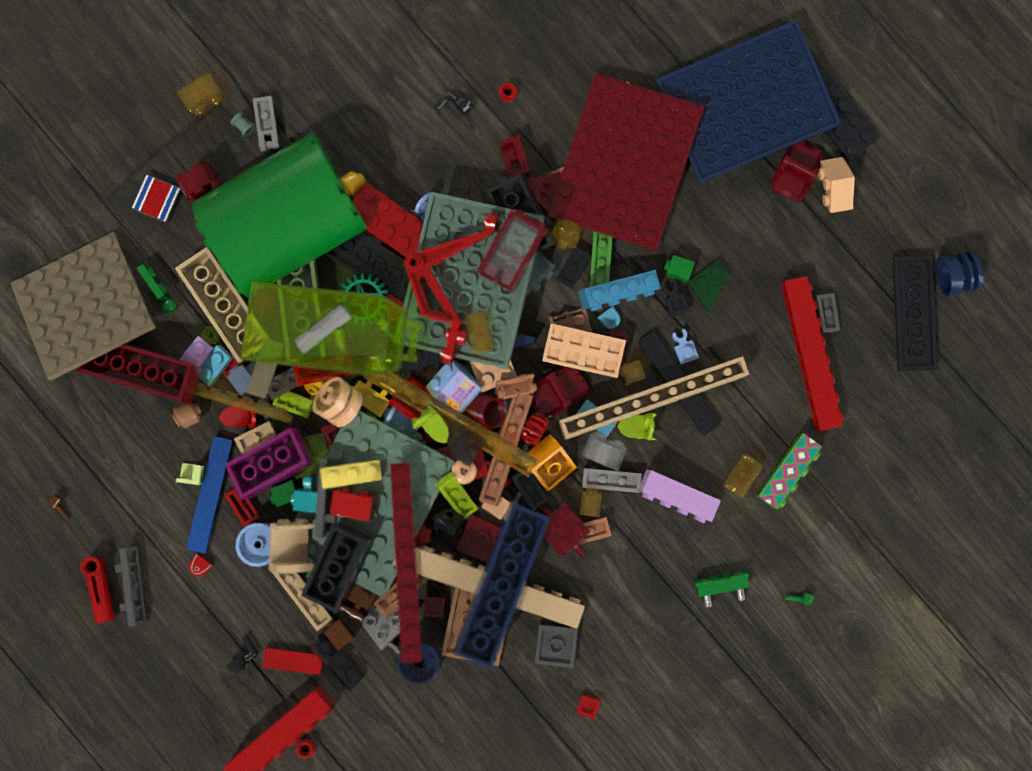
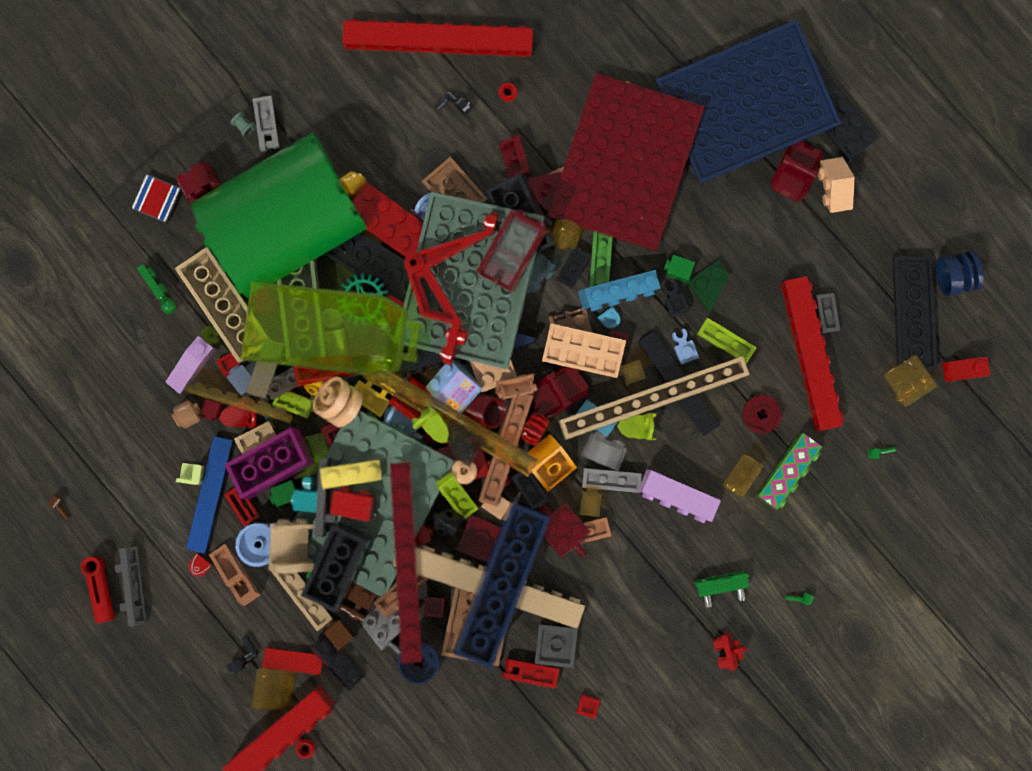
(82, 306): dark tan plate -> none
(146, 372): dark red brick -> none
(200, 94): clear yellow brick -> none
(212, 410): none -> dark red plate
(215, 365): medium azure plate -> none
(234, 575): none -> nougat slope
(273, 689): none -> clear yellow hinge
(334, 320): light grey axle -> none
(437, 38): none -> red brick
(452, 181): none -> medium nougat plate
(479, 333): clear yellow plate -> none
(531, 673): none -> red plate
(726, 340): none -> lime plate
(730, 660): none -> red hips
(751, 418): none -> dark red plate
(875, 453): none -> green hand
(910, 381): none -> clear yellow hinge
(966, 369): none -> red slope

